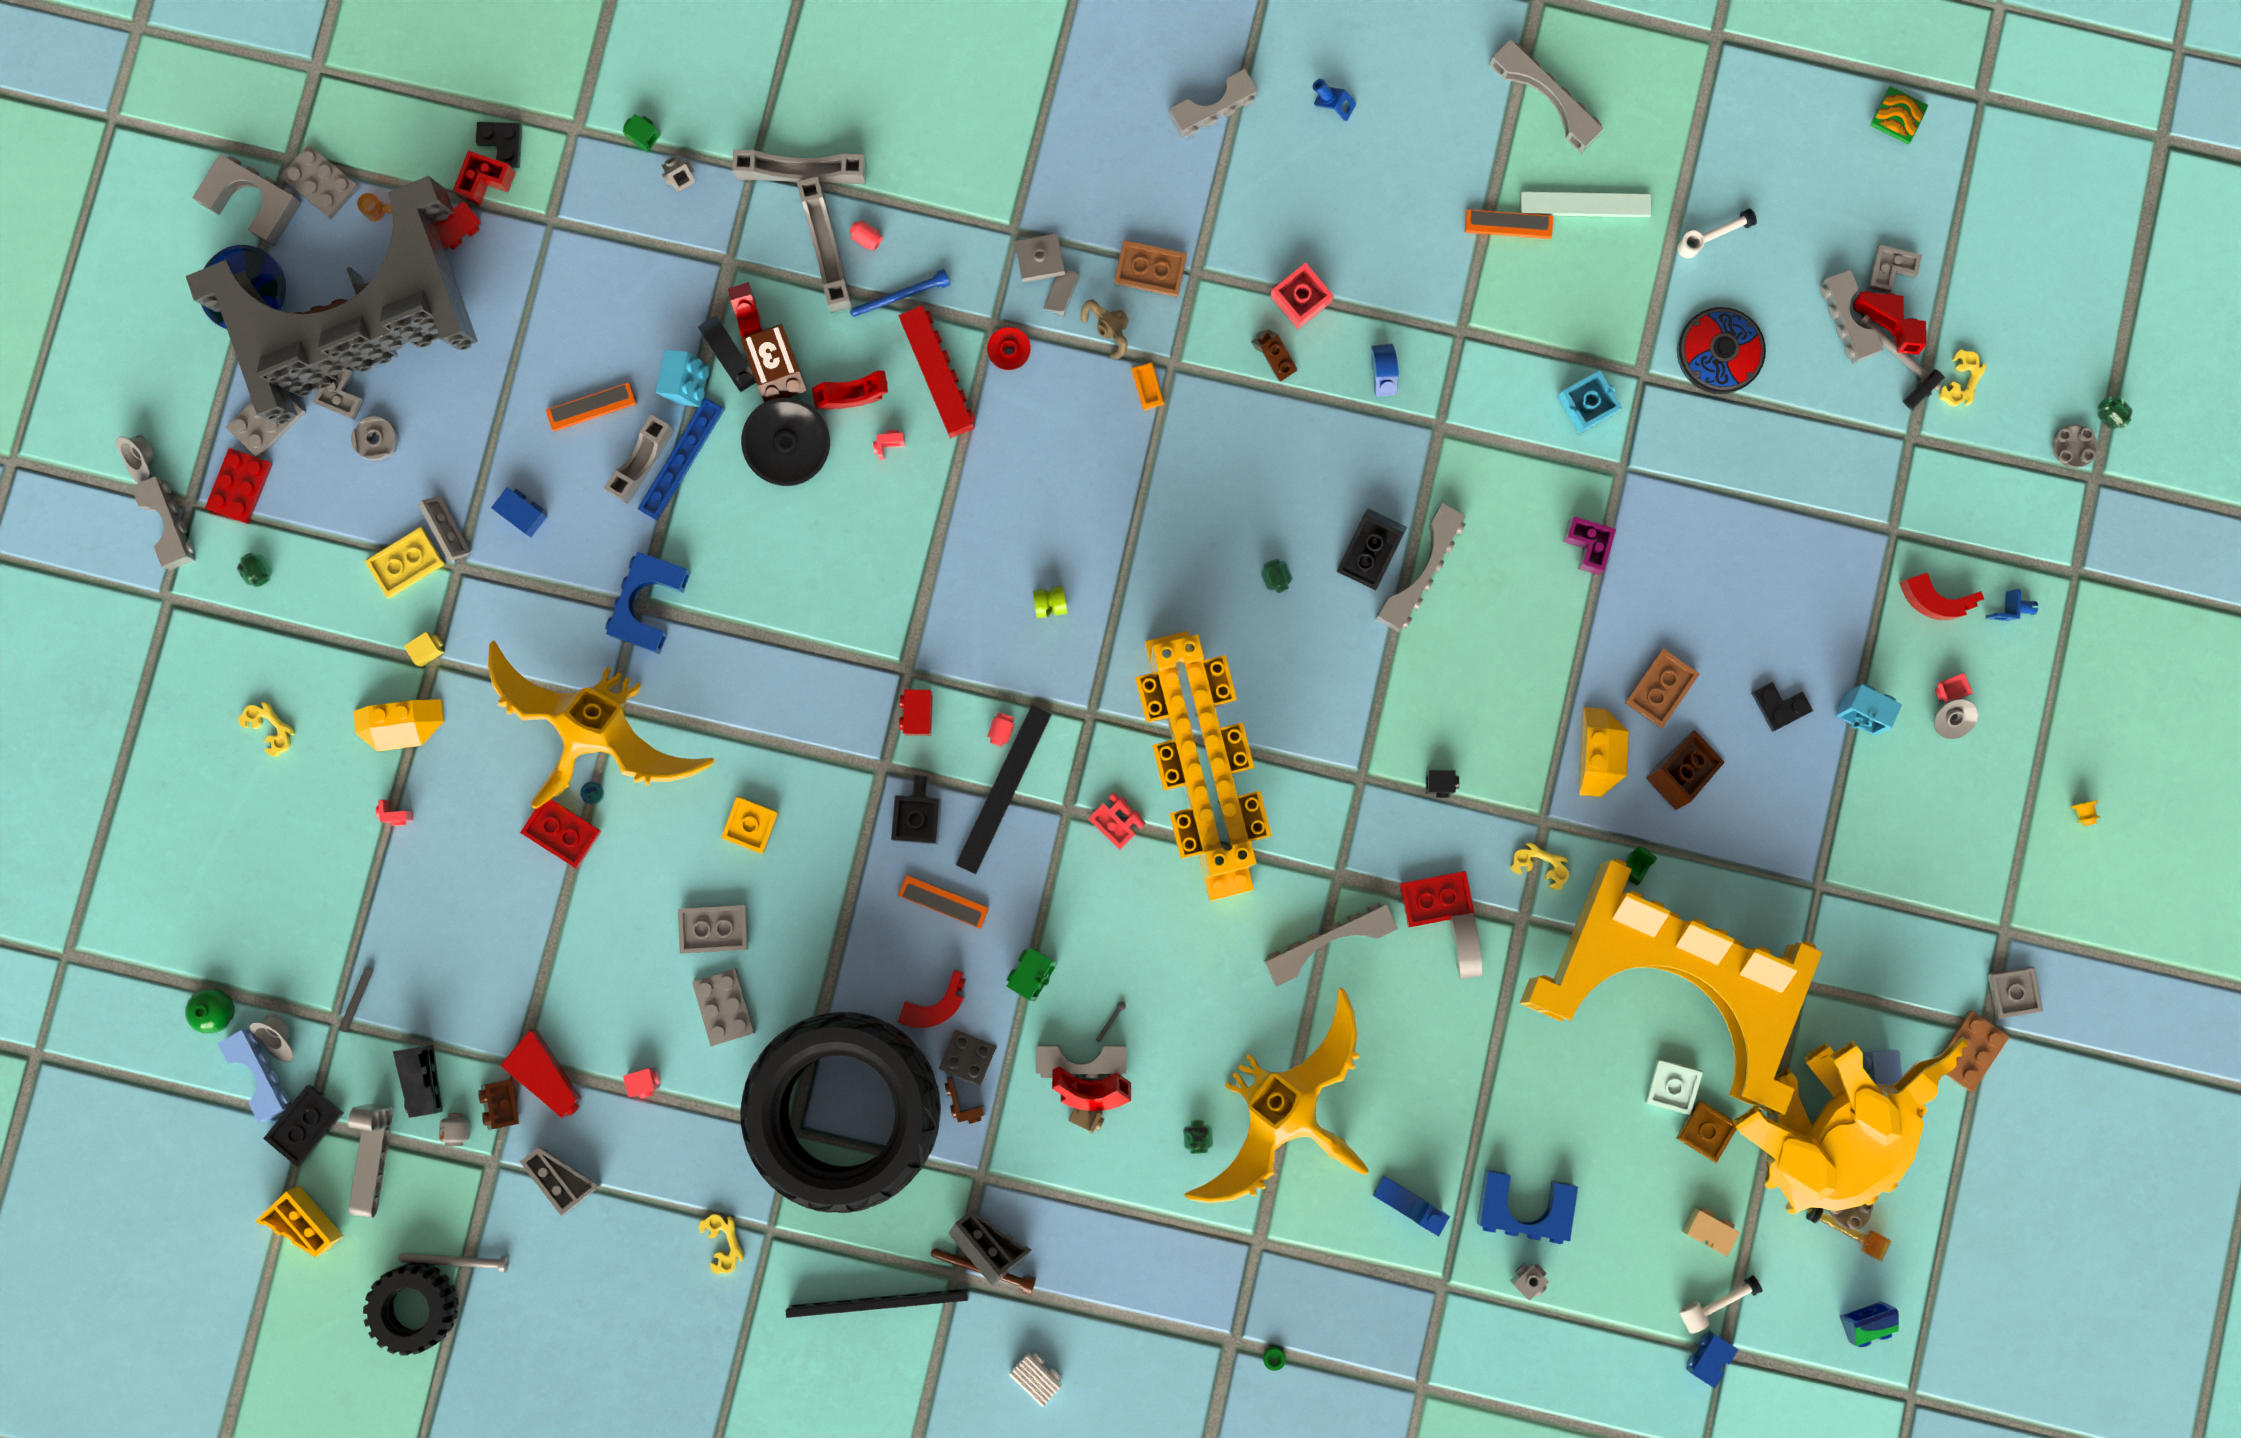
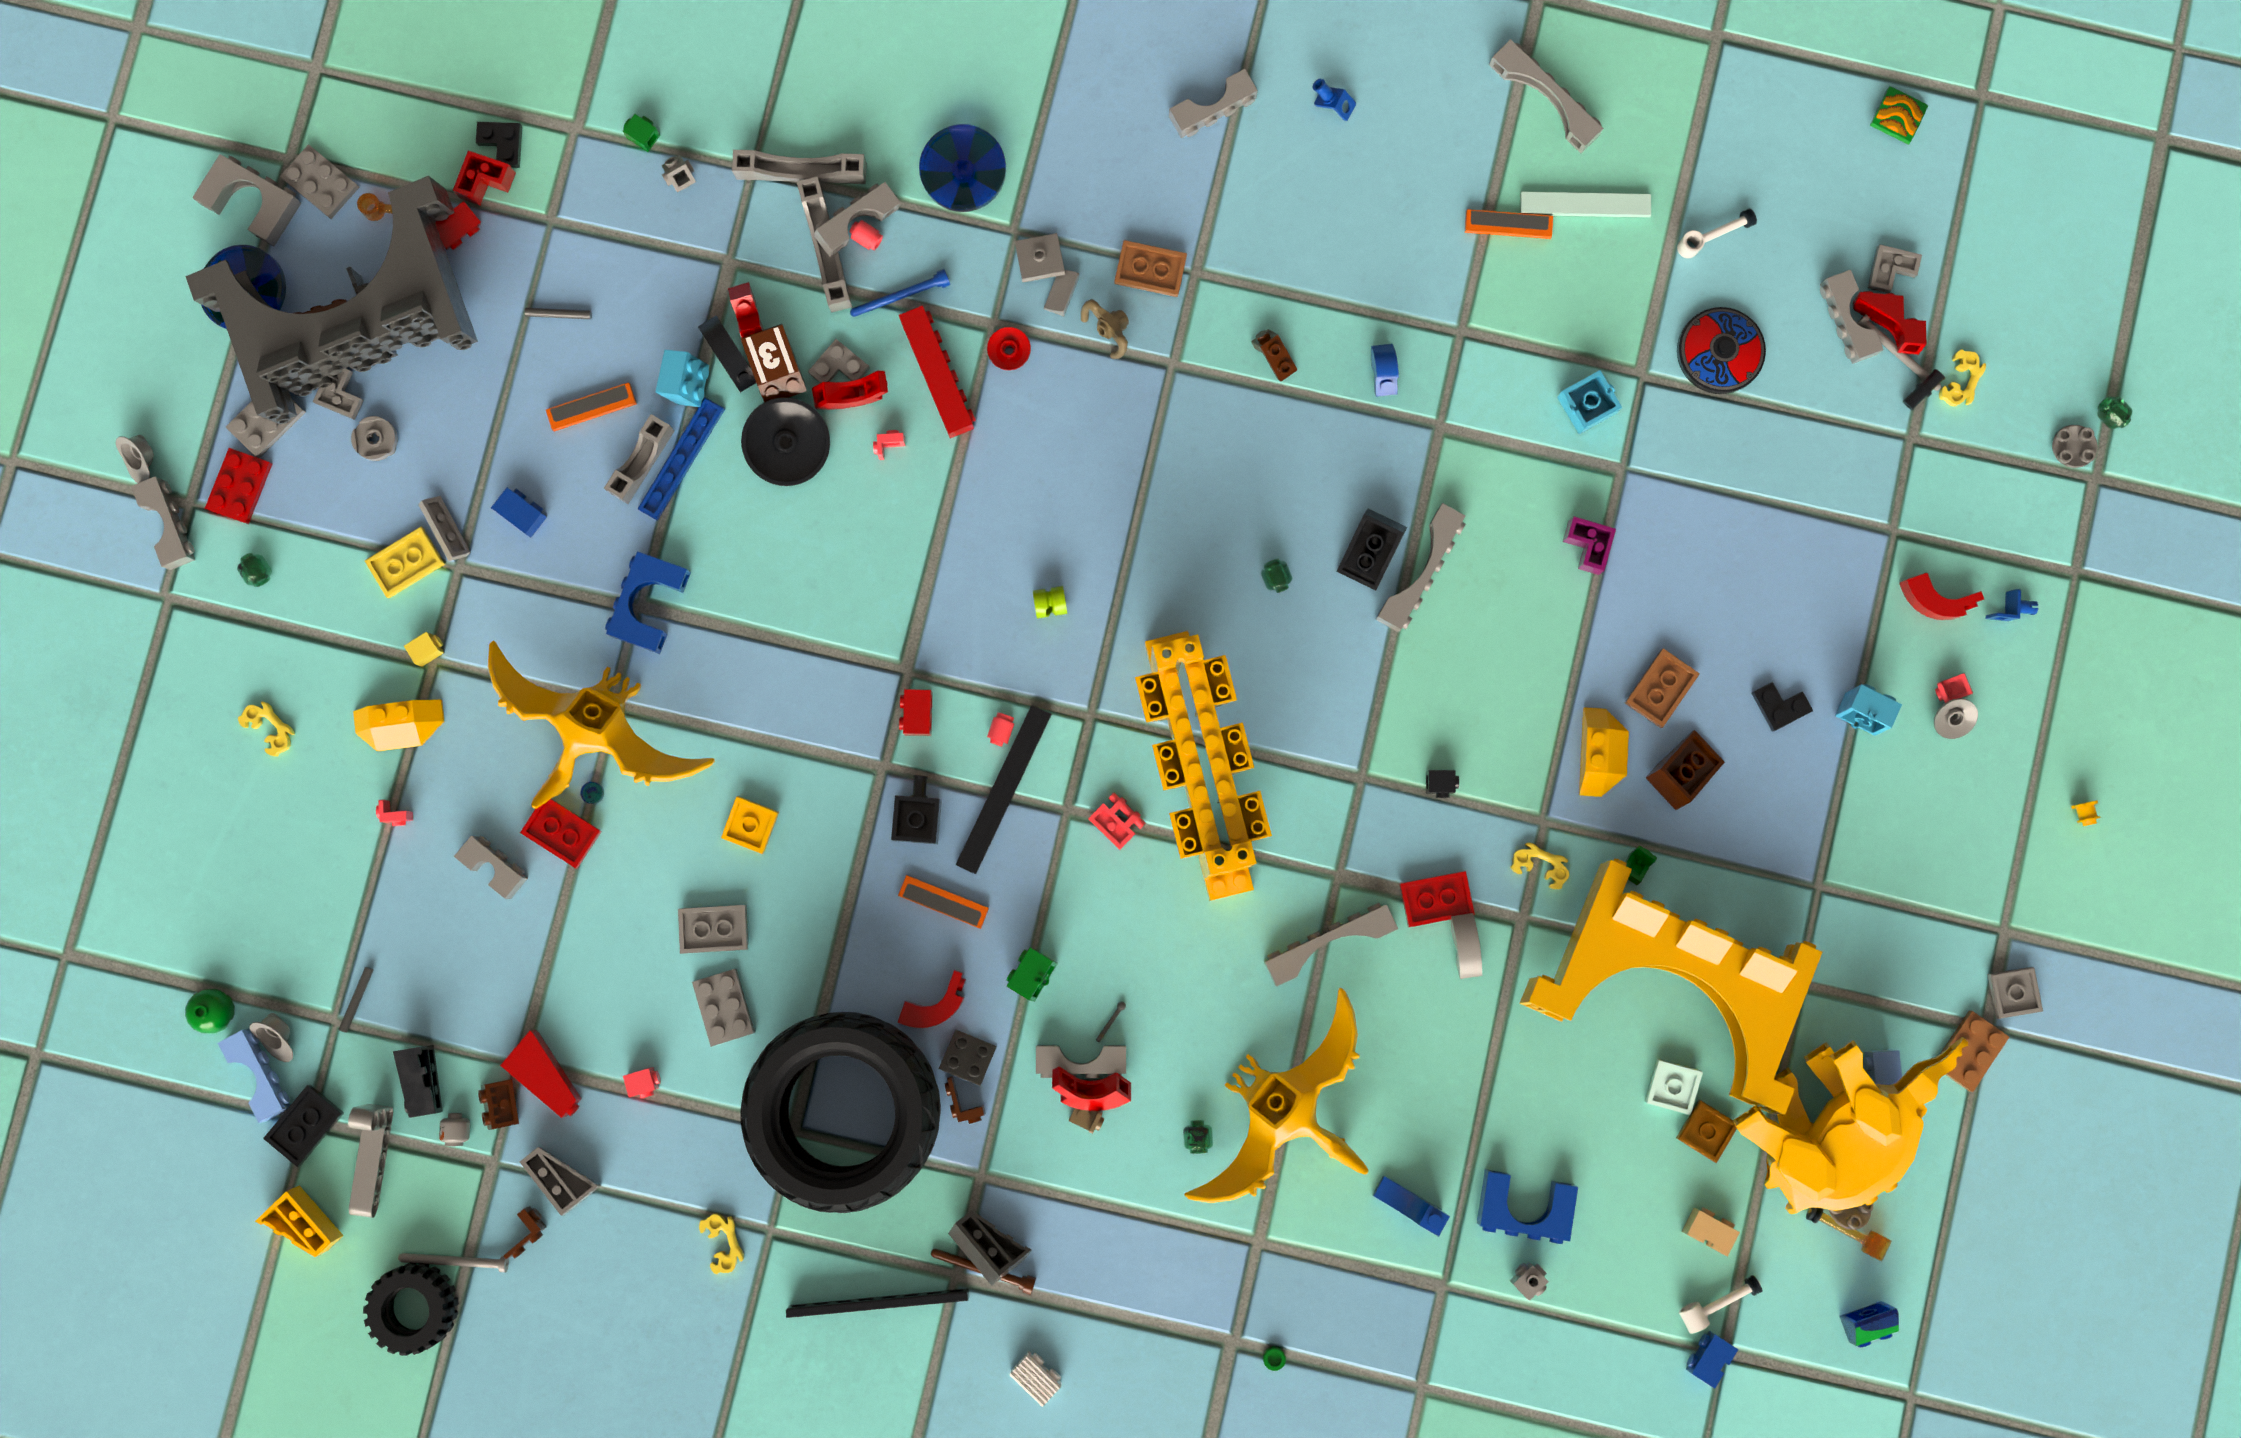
(507, 877): none -> light grey arch
(532, 1220): none -> reddish brown bracket
(558, 313): none -> dark grey bar
(837, 359): none -> light grey plate
(878, 203): none -> light grey arch
(962, 168): none -> clear blue dish
(1147, 386): light orange tile -> none
(1301, 296): coral brick -> none

